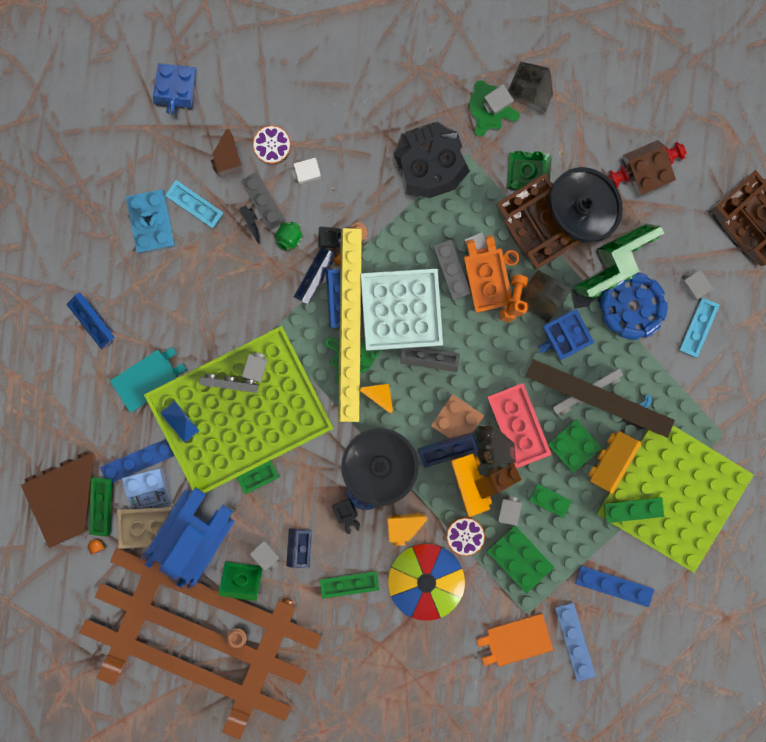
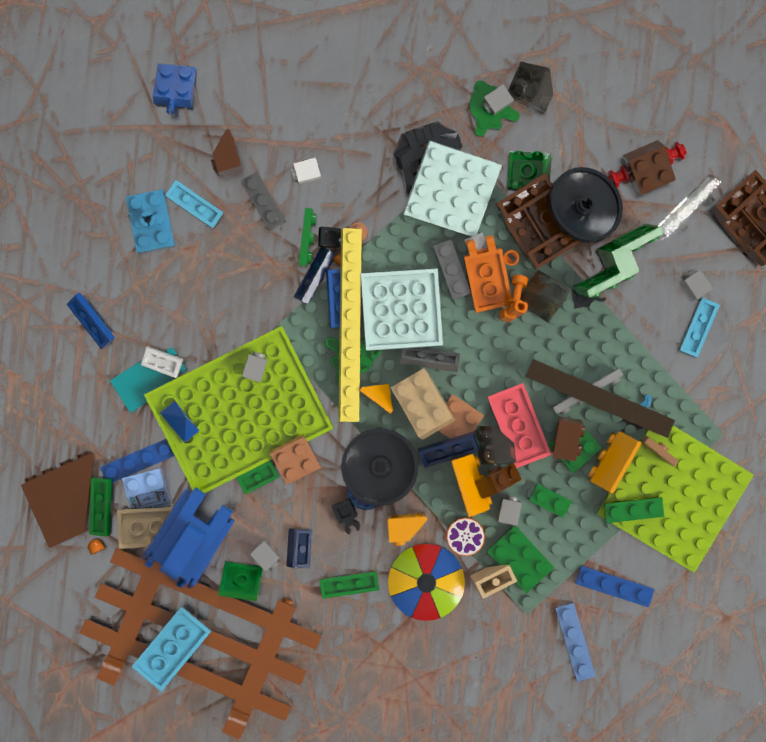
(161, 362): none -> white plate
(171, 648): none -> medium azure plate
(229, 383): flat silver plate -> none
(236, 638): nougat plate -> none
(249, 216): black plate -> none
(271, 144): tile -> none
(288, 236): green head -> none
(295, 459): none -> nougat plate
(307, 237): none -> green plate
(423, 403): none -> tan brick
(452, 189): none -> light aqua plate
(493, 579): none -> tan slope
(516, 641): orange tile -> none
(566, 335): blue plate -> none
(567, 438): none -> reddish brown brick
(641, 315): blue plate -> none
(660, 449): none -> medium nougat plate
(689, 204): none -> clear hinge

